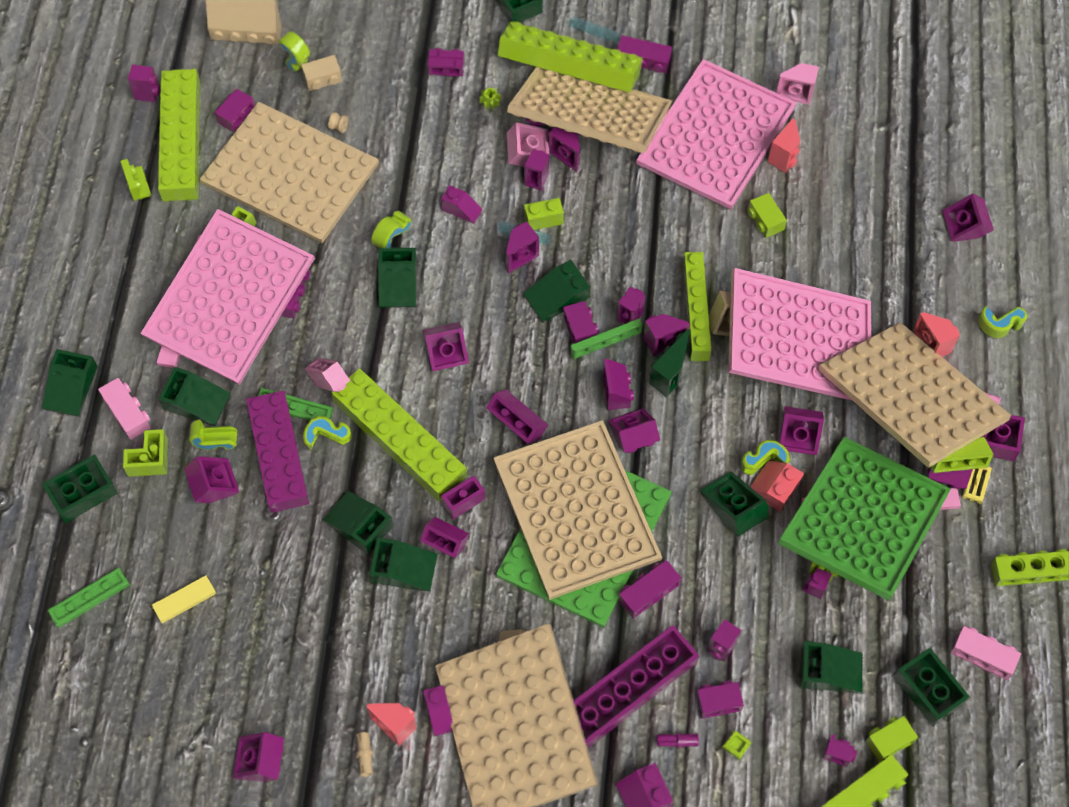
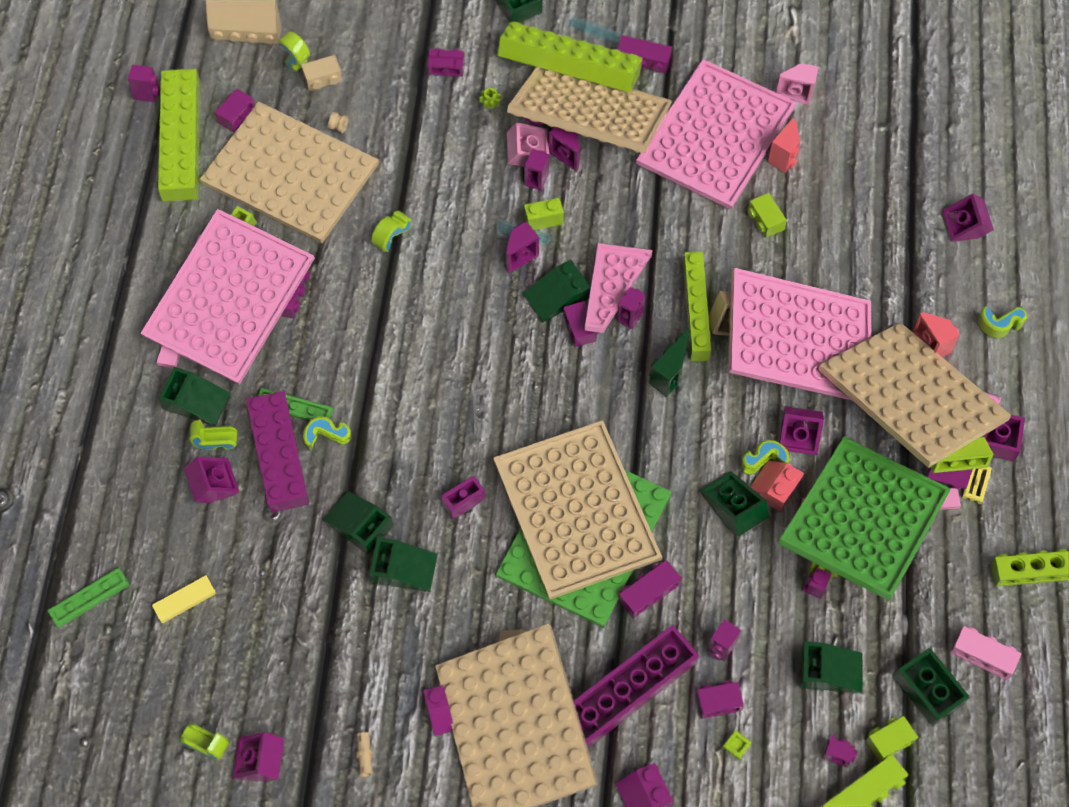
(68, 382): dark green slope -> none
(79, 488): dark green brick -> none
(125, 408): bright pink brick -> none
(136, 180): lime bracket -> none
(151, 458): lime brick -> none
(205, 742): none -> lime animal
(327, 374): bright pink brick -> none
(393, 719): coral slope -> none
(397, 277): dark green slope -> none
(400, 435): lime brick -> none
(444, 537): magenta brick -> none
(446, 346): magenta slope -> none
(460, 204): magenta slope -> none
(517, 416): magenta brick -> none
(606, 339): bright green tile -> none
(613, 274): none -> bright pink wing
(616, 385): magenta slope -> none
(634, 430): magenta slope -> none
(662, 331): magenta slope -> none
(678, 740): magenta axle -> none

